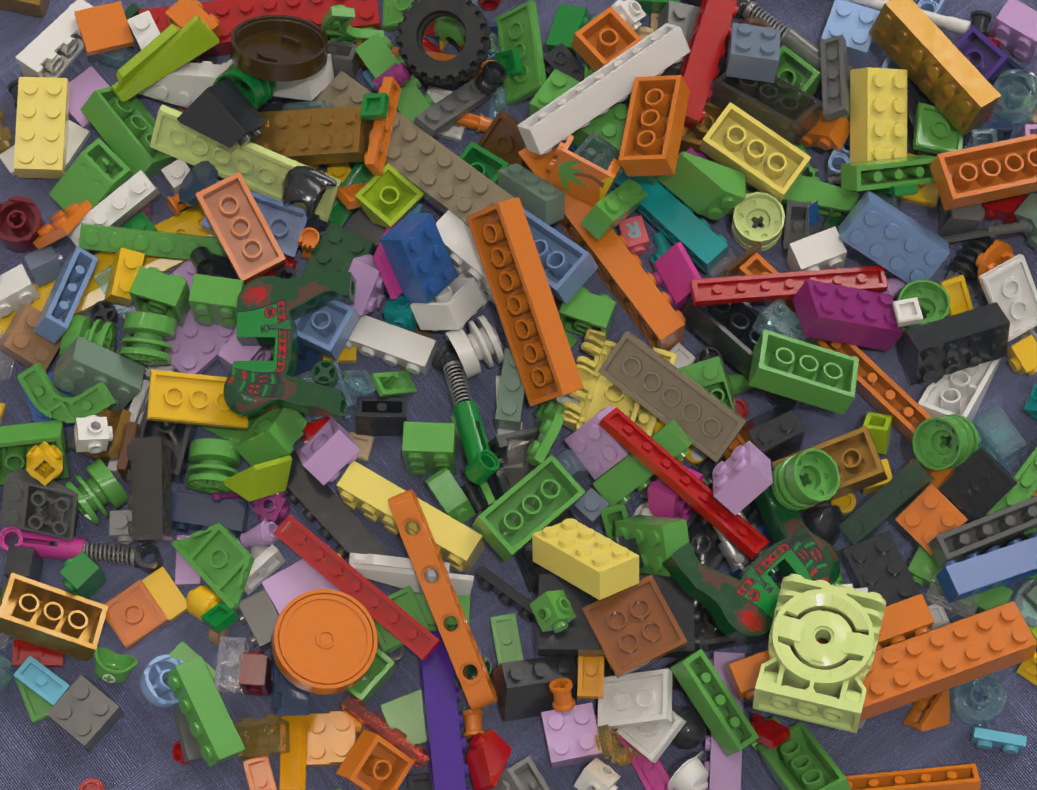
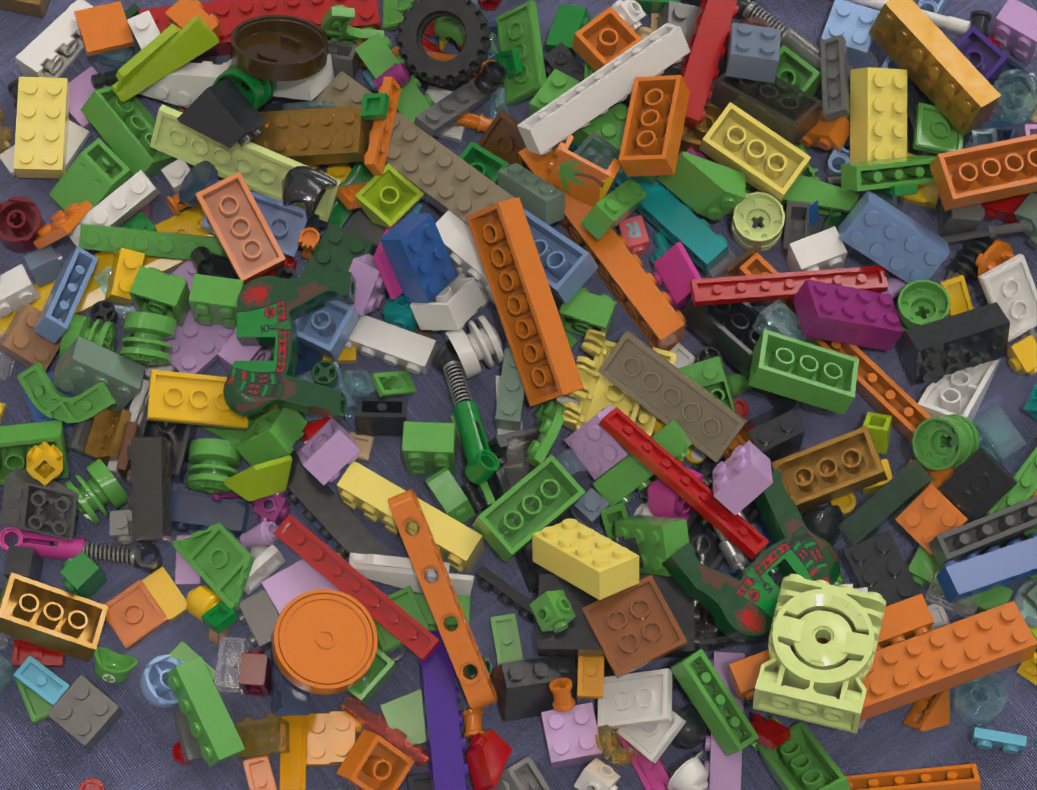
(92, 434): white brick -> none
(108, 78): none -> black axle
(805, 479): bright green wheel -> none
(907, 312): white tile -> none

